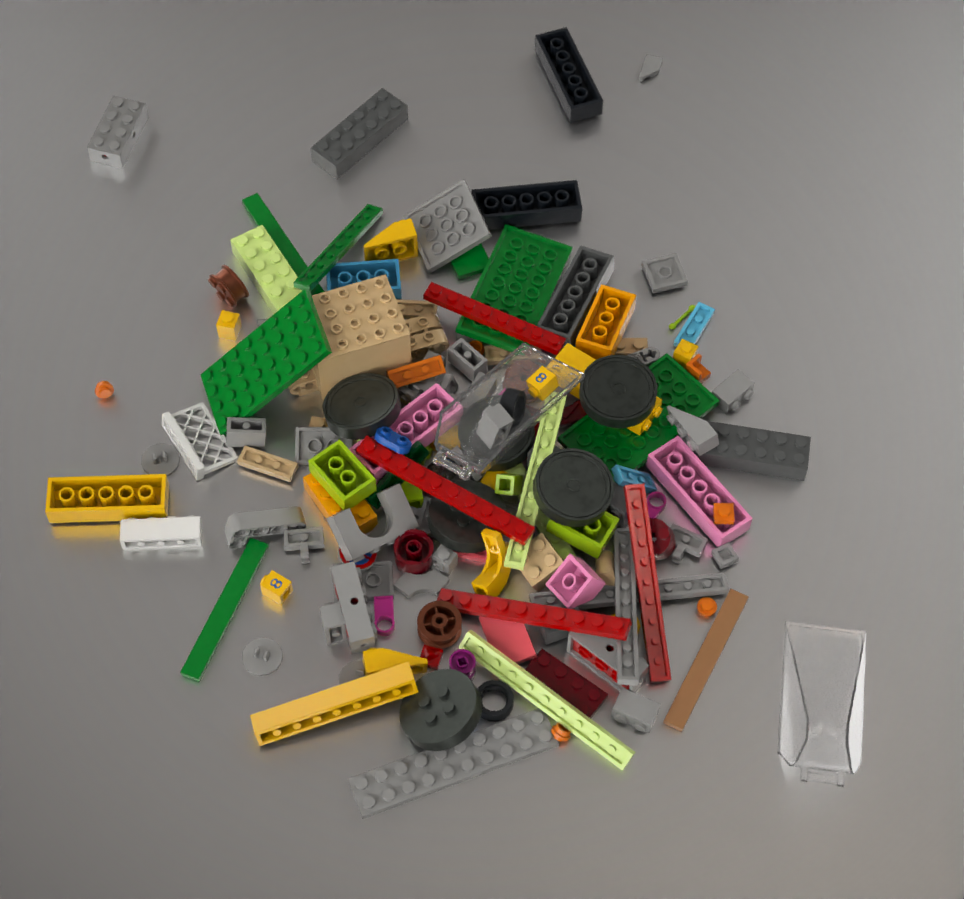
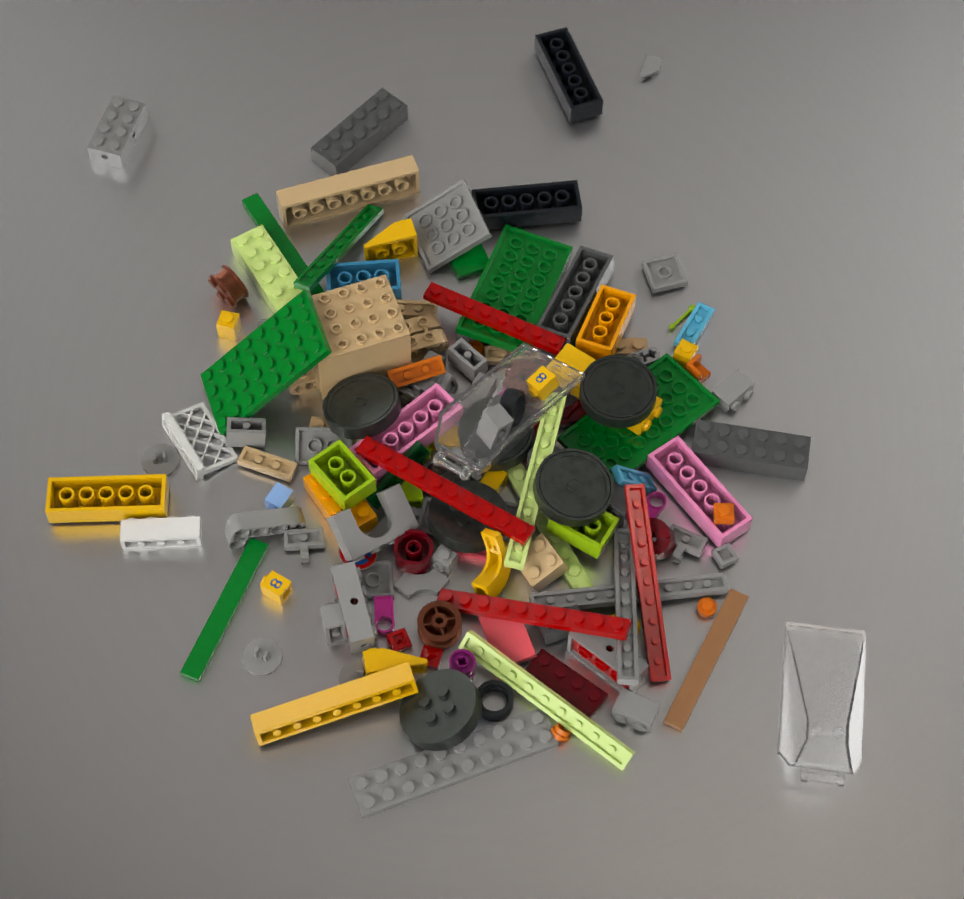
(104, 389): orange plate -> none
(279, 497): none -> light blue brick
(348, 191): none -> tan brick
(393, 440): blue plate -> none
(399, 640): none -> red tile
(508, 484): lime brick -> none
(575, 582): bright pink slope -> none
(605, 567): tan brick -> none
(698, 432): light grey slope -> none

